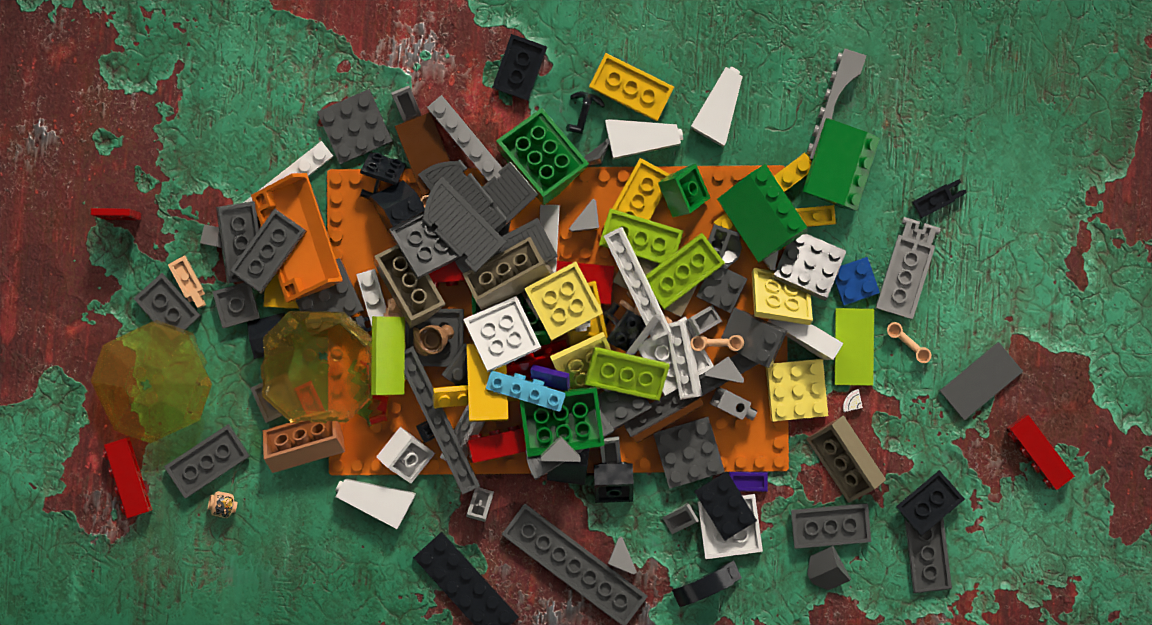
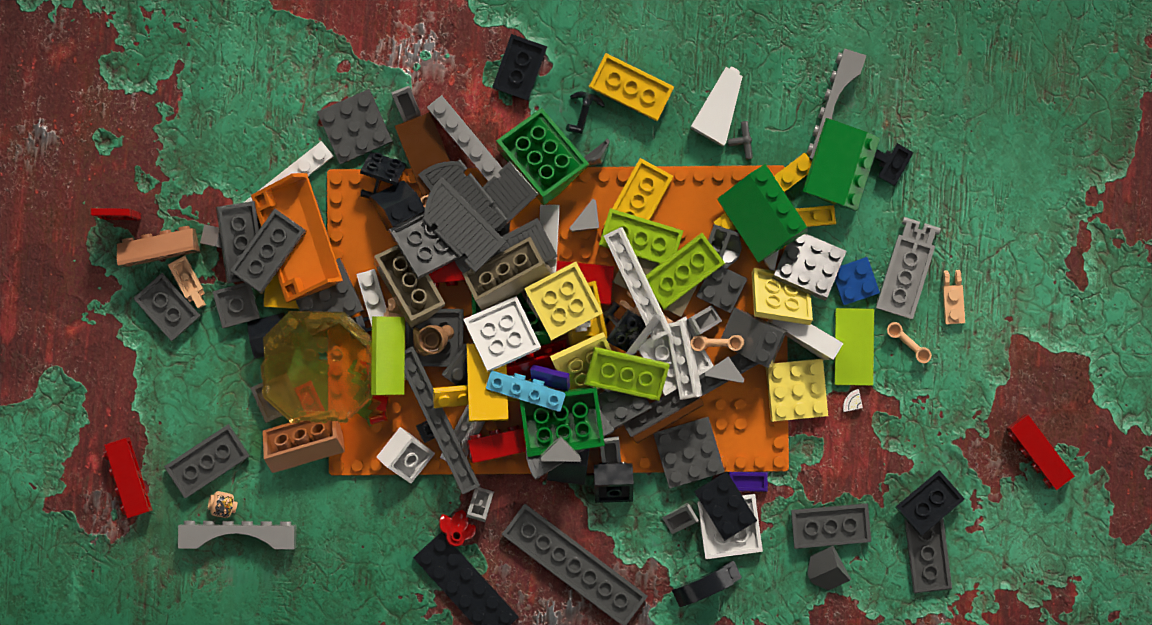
(158, 247): none -> nougat slope
(172, 366): clear yellow windscreen -> none
(277, 536): none -> light grey arch
(378, 501): white slope -> none
(456, 525): none -> red plate
(621, 558): light grey slope -> none
(635, 137): white slope -> none
(684, 190): green slope -> none
(727, 402): light grey torso -> none
(745, 140): none -> dark grey piece
(846, 459): dark tan slope -> none
(893, 163): none -> black hinge
(936, 199): black hinge -> none
(953, 299): none -> light nougat hinge
(981, 381): dark grey tile -> none

